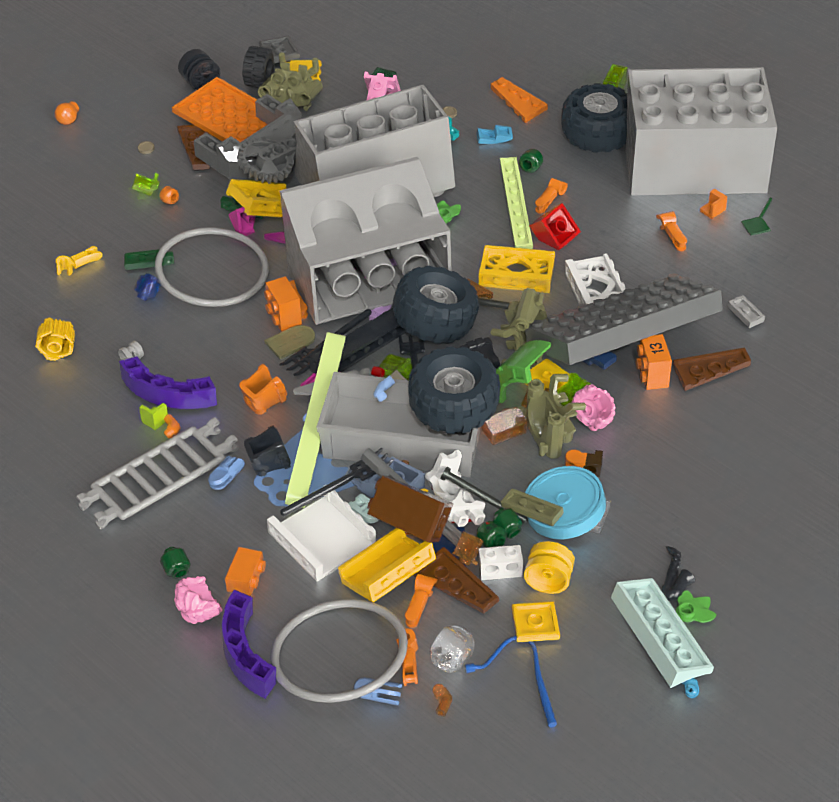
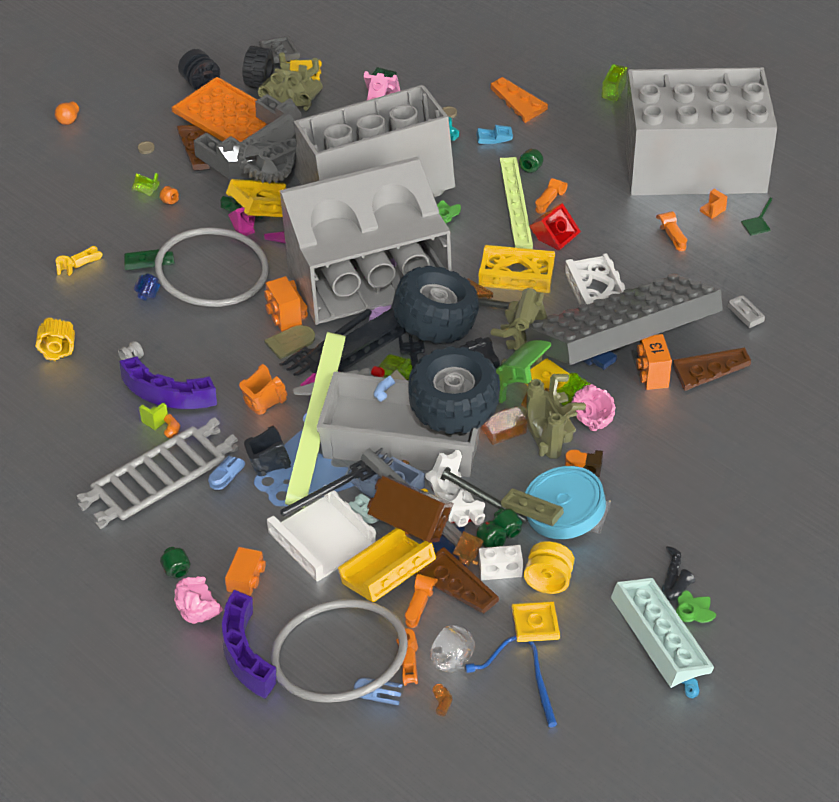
(596, 117): black wheel -> none

